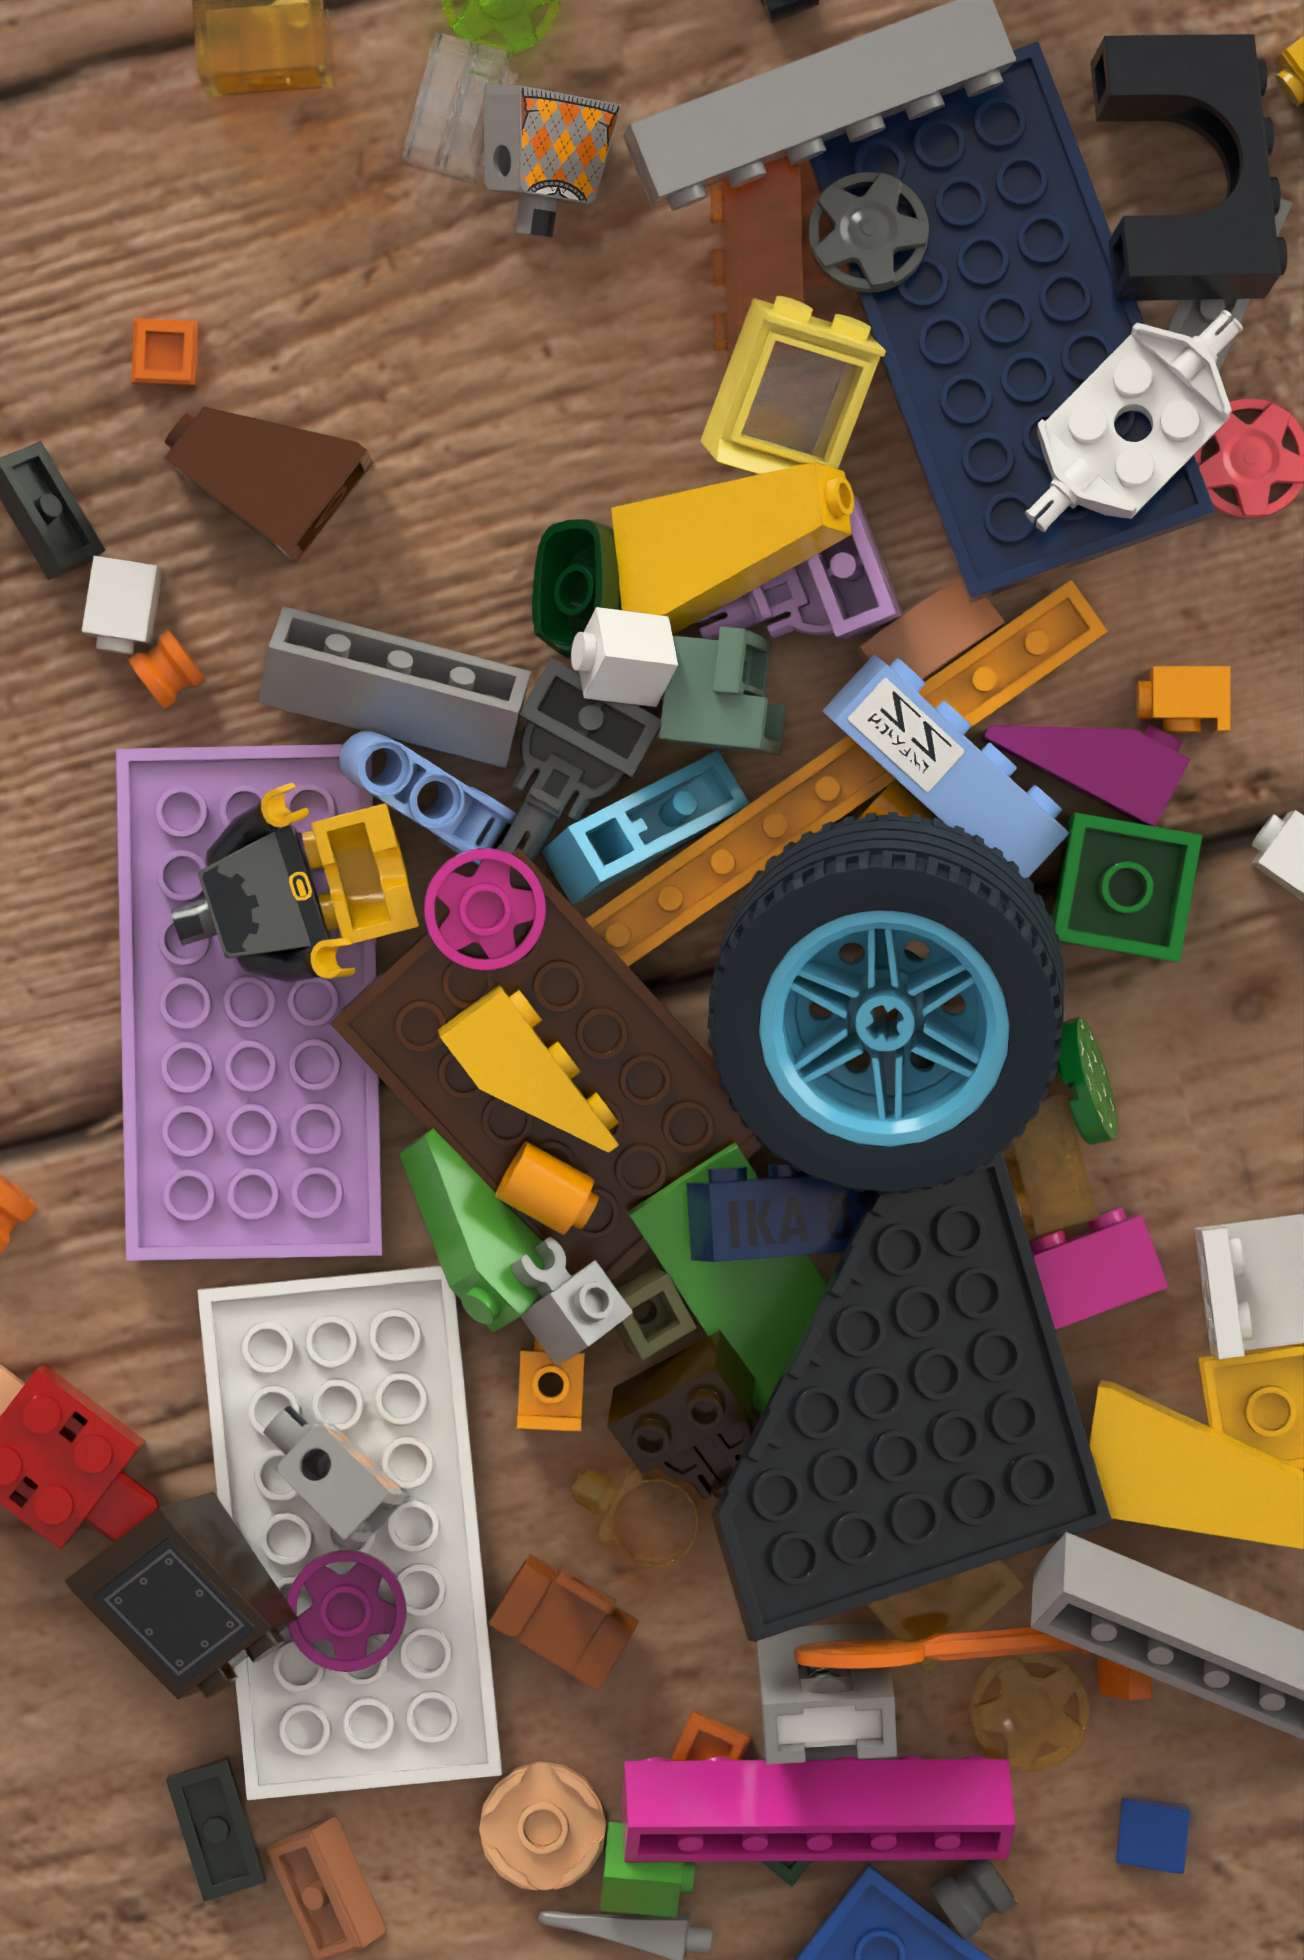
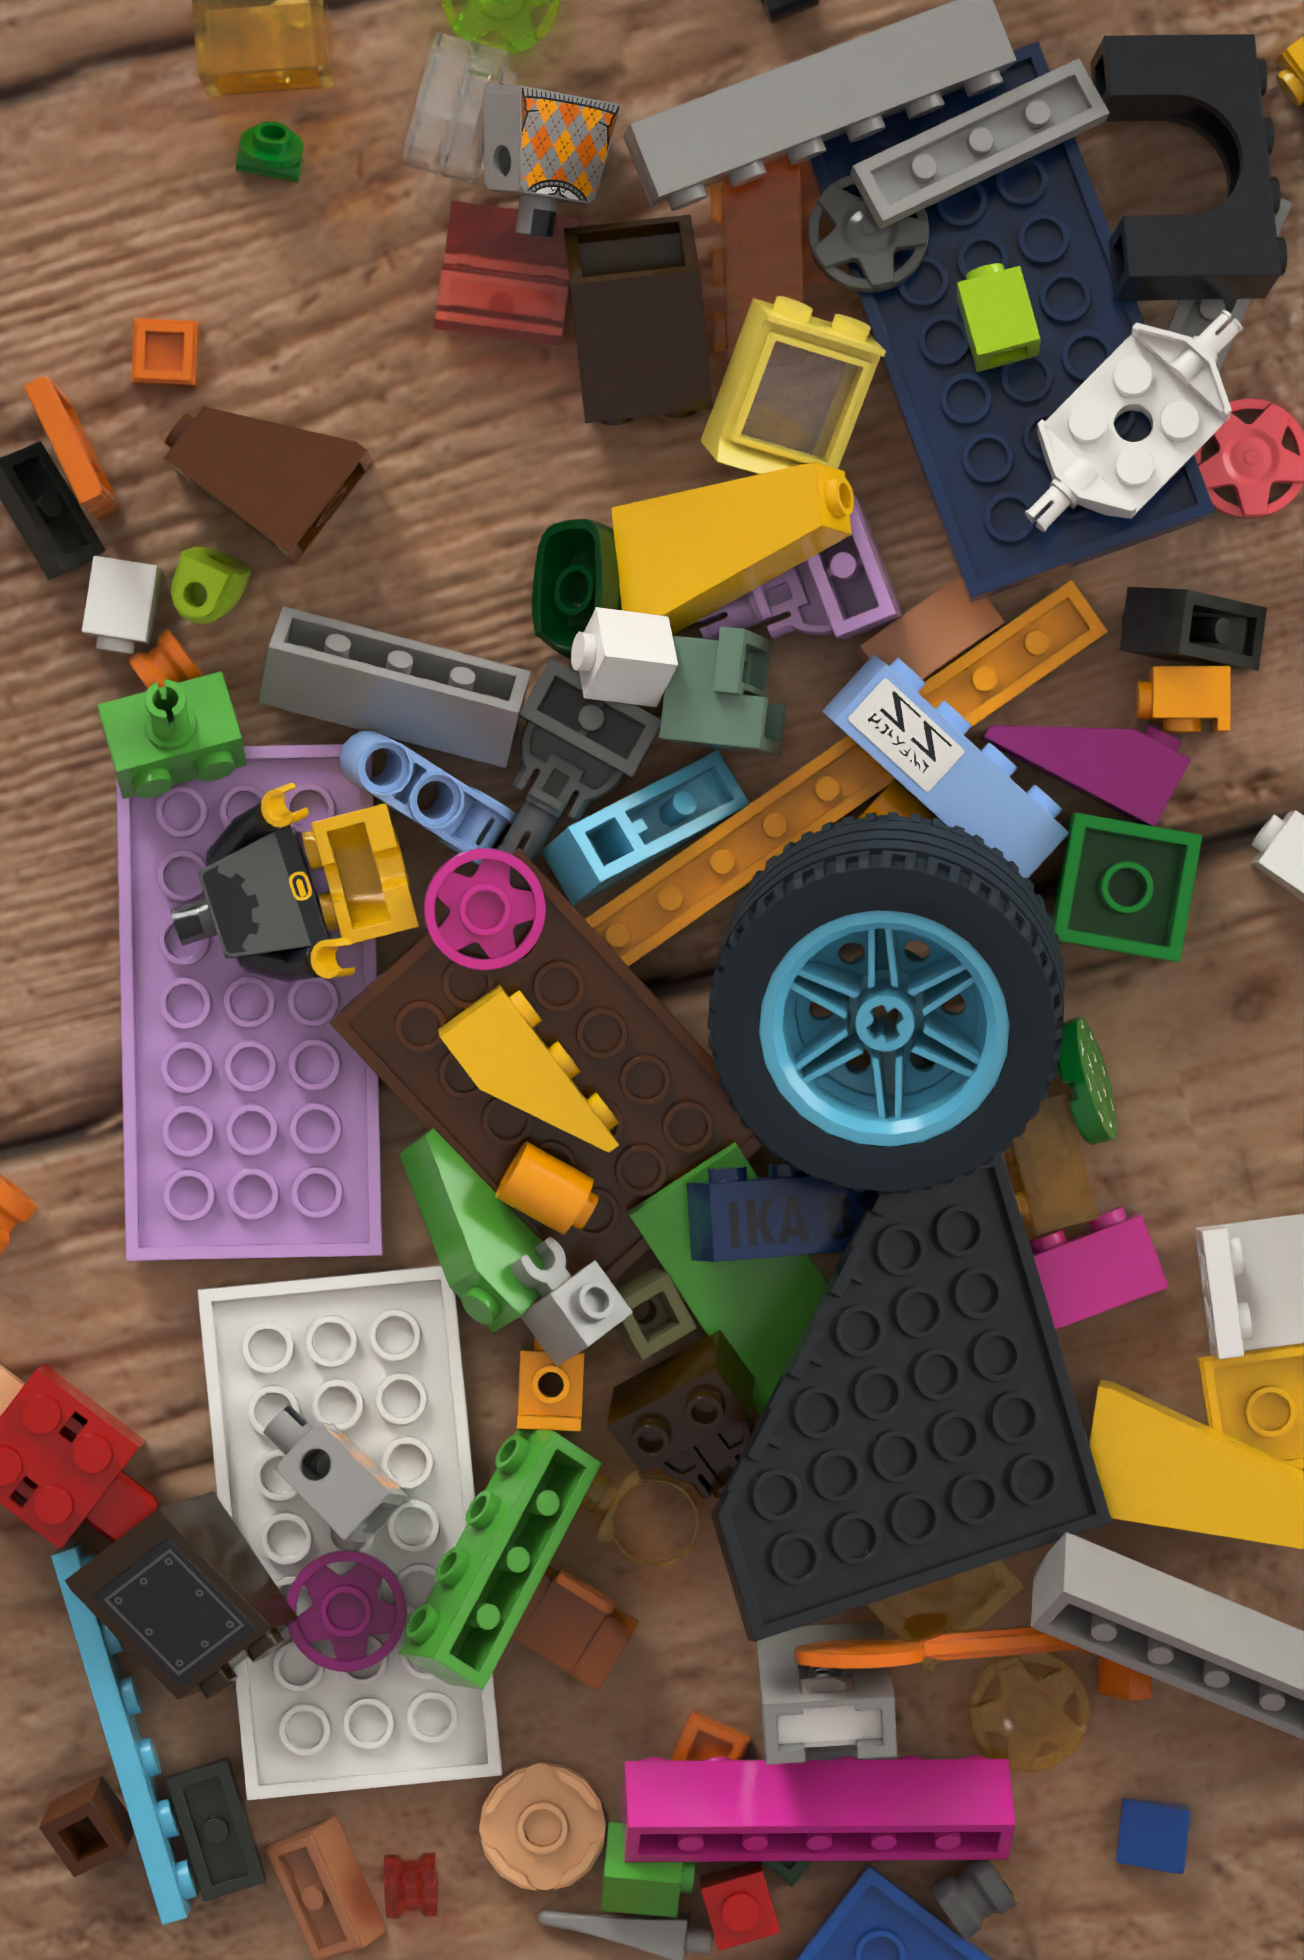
(72, 448): none -> orange tile
(87, 1826): none -> reddish brown plate
(133, 1757): none -> medium azure plate
(172, 735): none -> bright green brick
(208, 584): none -> lime piece
(271, 152): none -> green plate
(411, 1885): none -> clear red wheel
(499, 1557): none -> bright green brick
(503, 279): none -> clear red slope
(638, 319): none -> dark brown slope
(739, 1904): none -> red brick
(979, 143): none -> light grey plate
(997, 316): none -> lime brick
(1192, 627): none -> pearl dark grey slope

